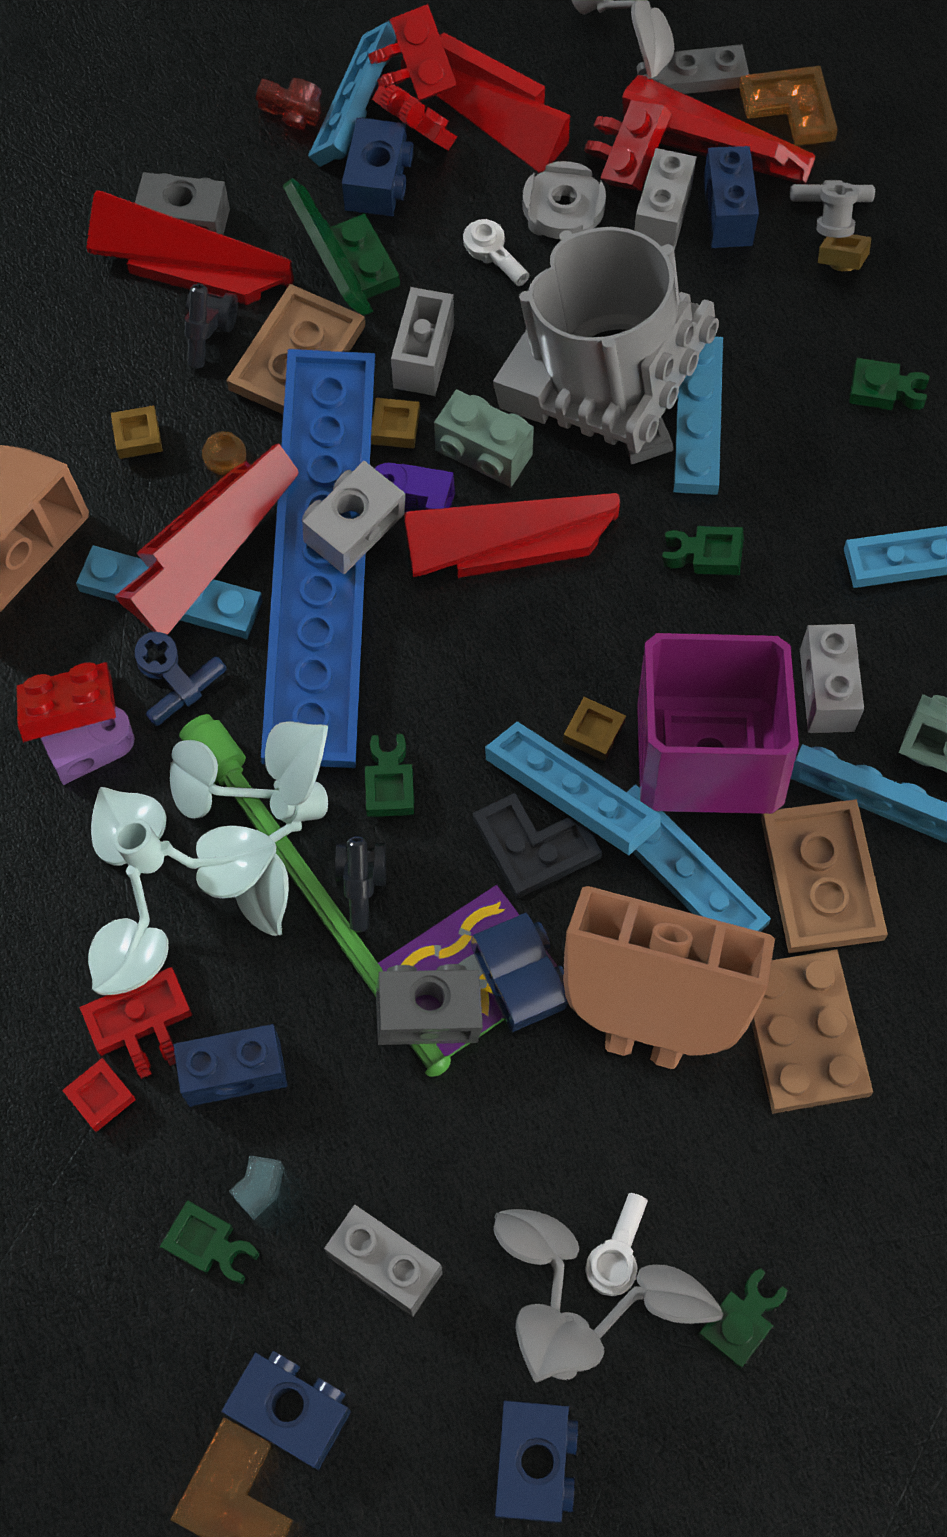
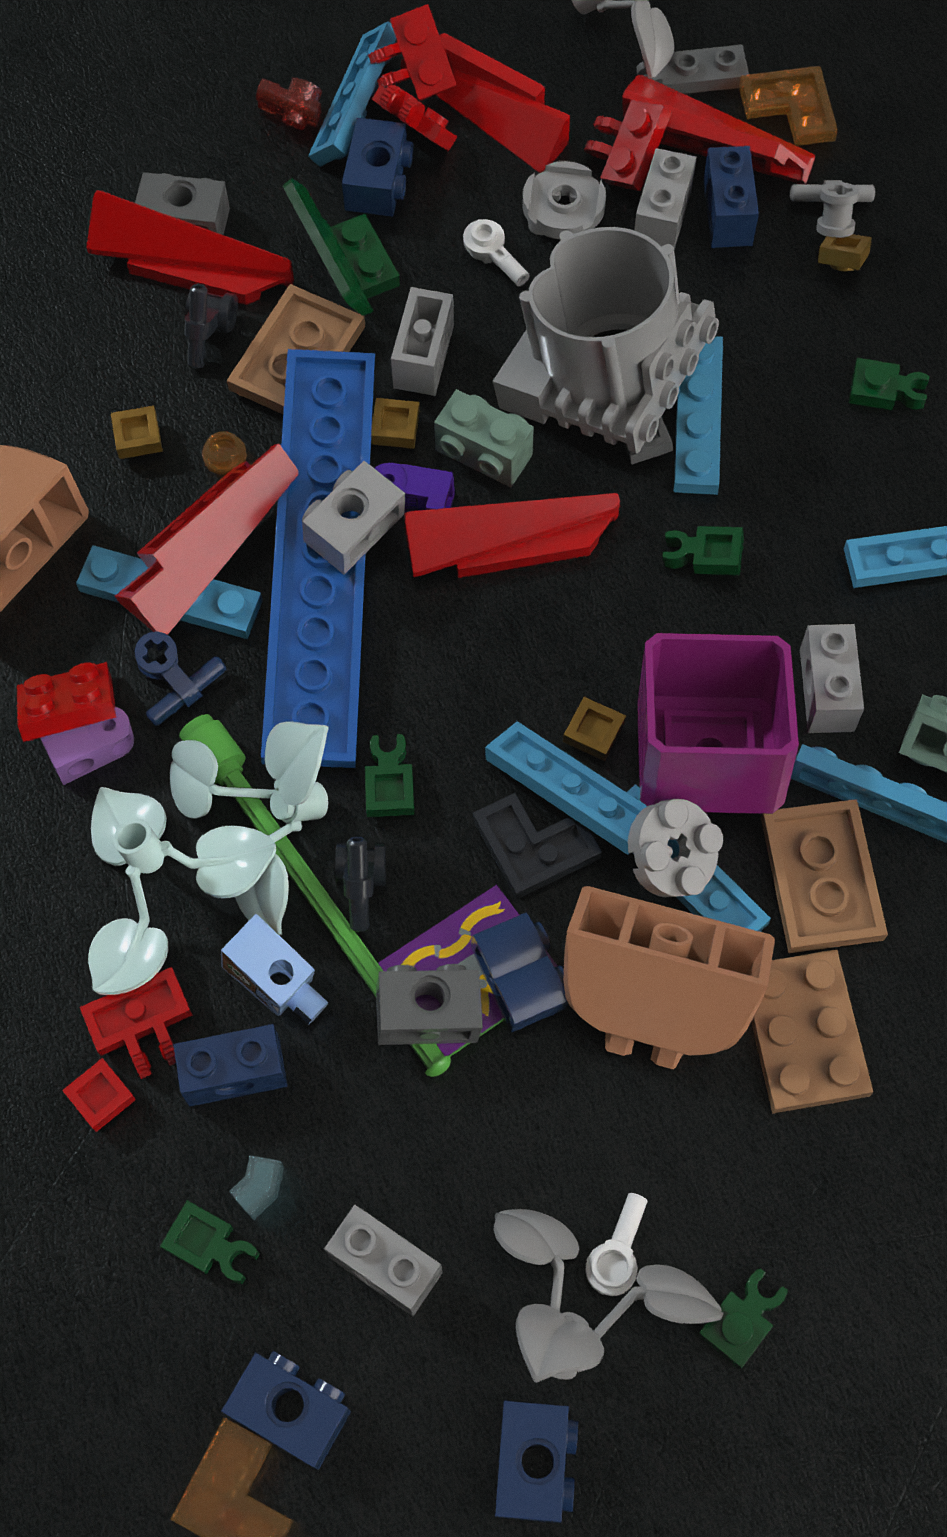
(259, 954): none -> light blue torso
(697, 842): none -> light grey plate

